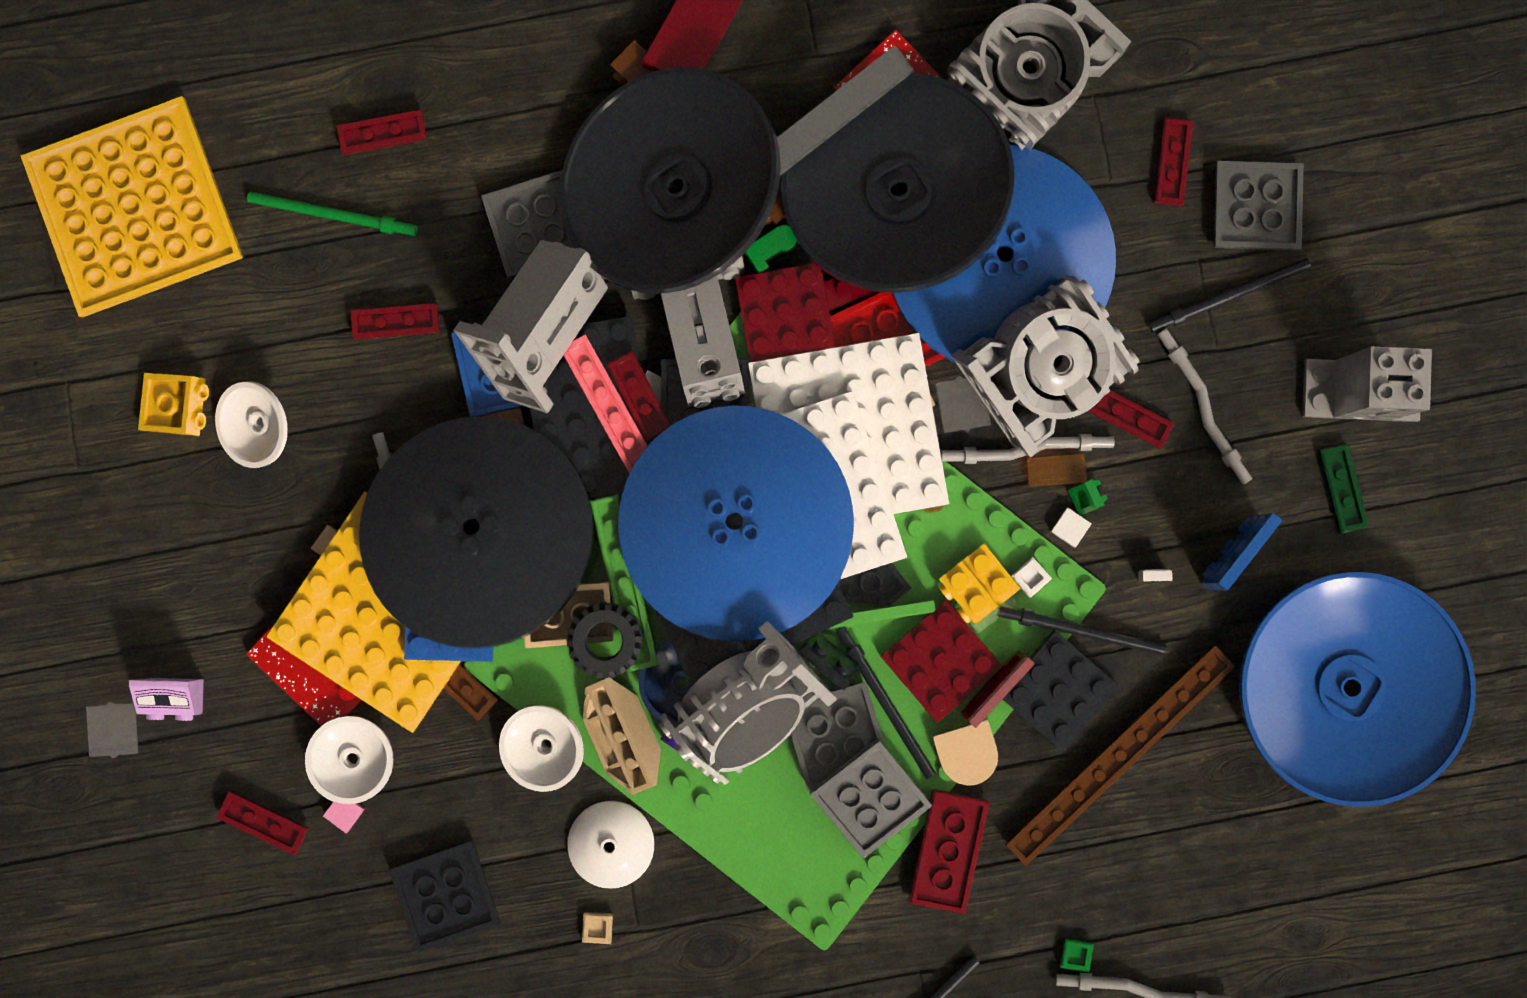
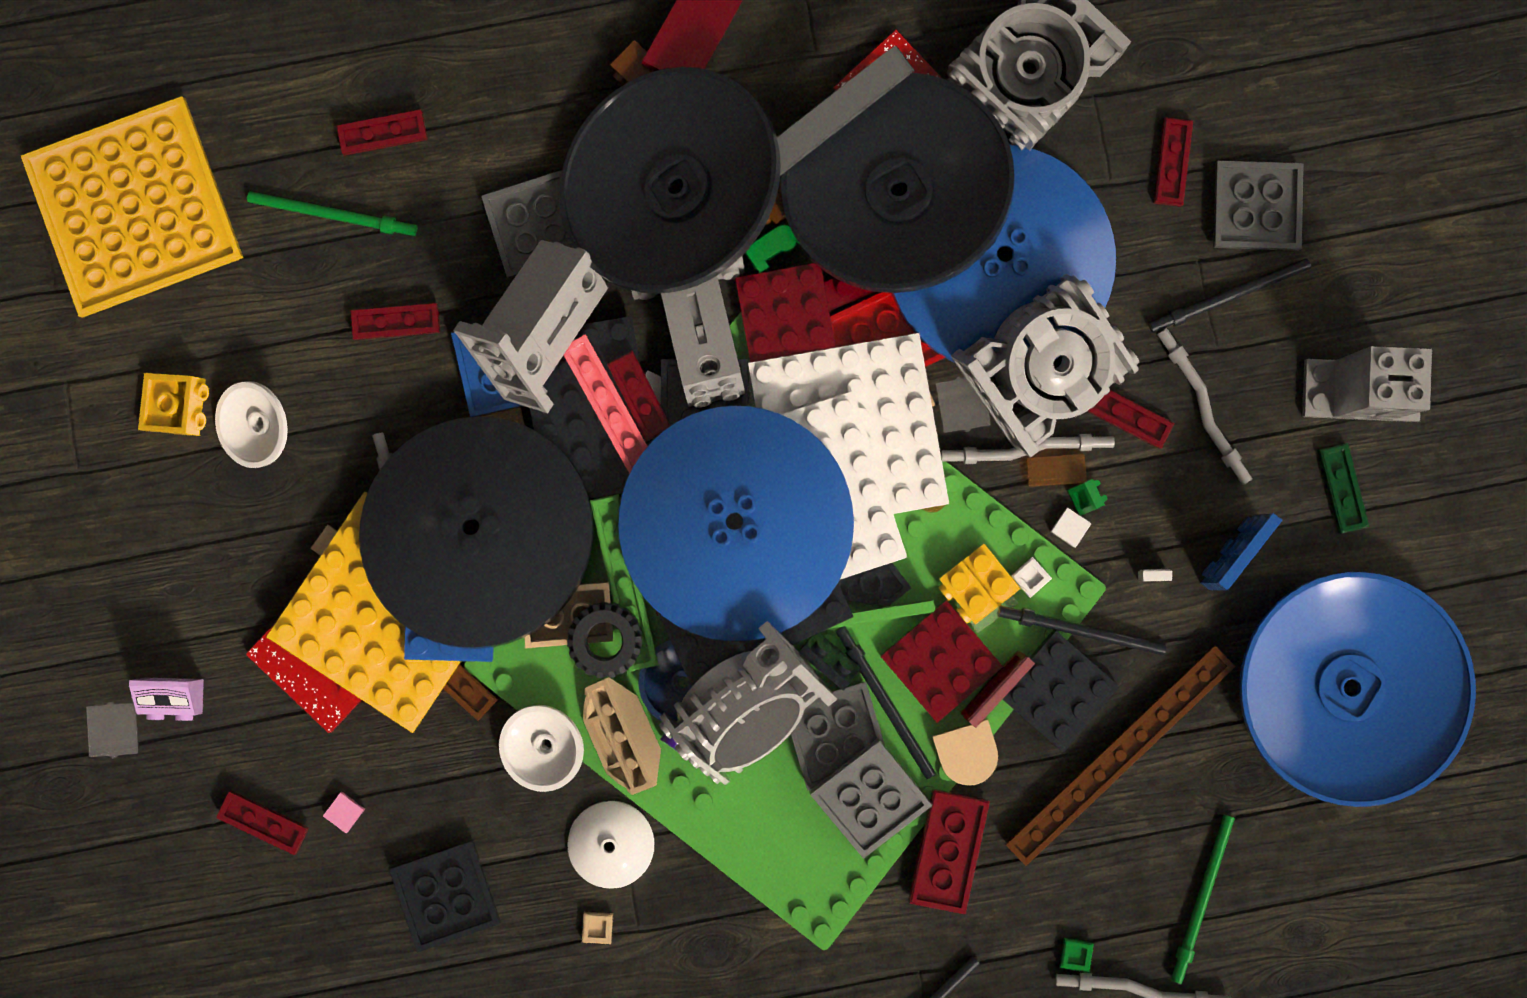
(329, 763): white dish -> none
(1185, 952): none -> green bar

